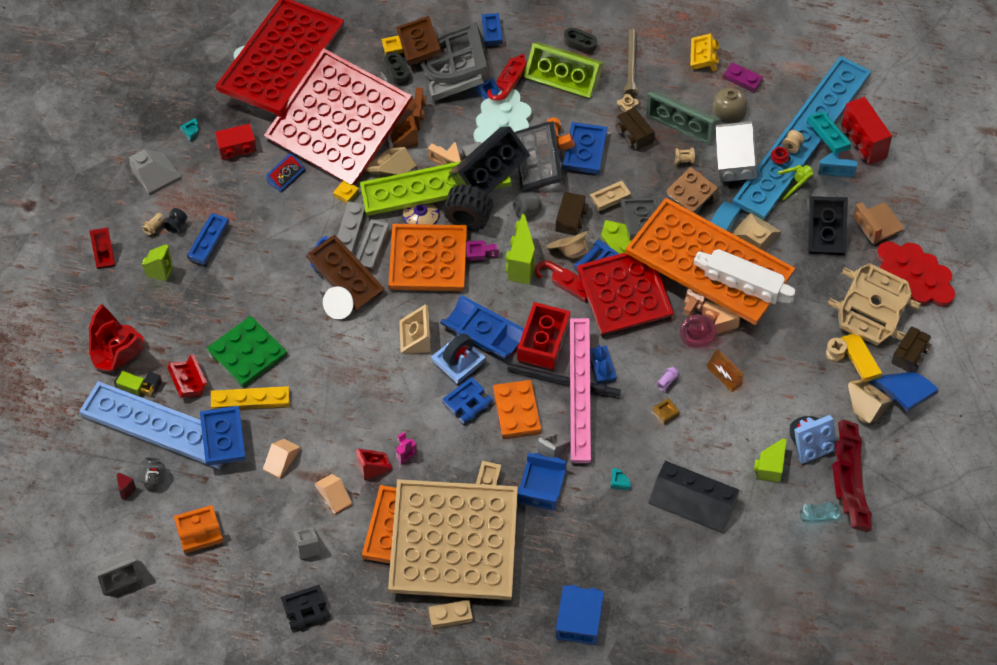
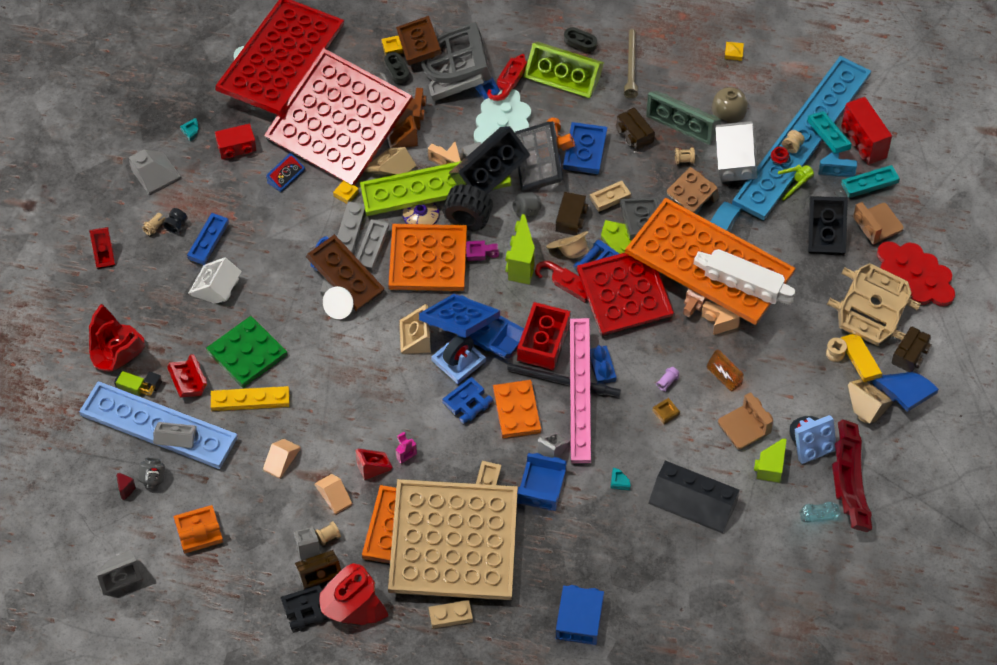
(158, 263): lime slope -> none
(174, 434): none -> light grey slope
(215, 281): none -> white slope
(222, 435): blue plate -> none
(318, 569): none -> dark brown brick
(327, 533): none -> tan bush
(352, 600): none -> red piece
(459, 315): none -> blue plate
(491, 29): blue plate -> none
(626, 106): tan plate -> none
(697, 331): clear pink hat -> none
(704, 52): yellow bracket -> none
(734, 51): none -> yellow tile
(743, 77): magenta plate -> none
(747, 422): none -> medium nougat bracket
(757, 232): tan slope -> none
(870, 181): none -> teal plate

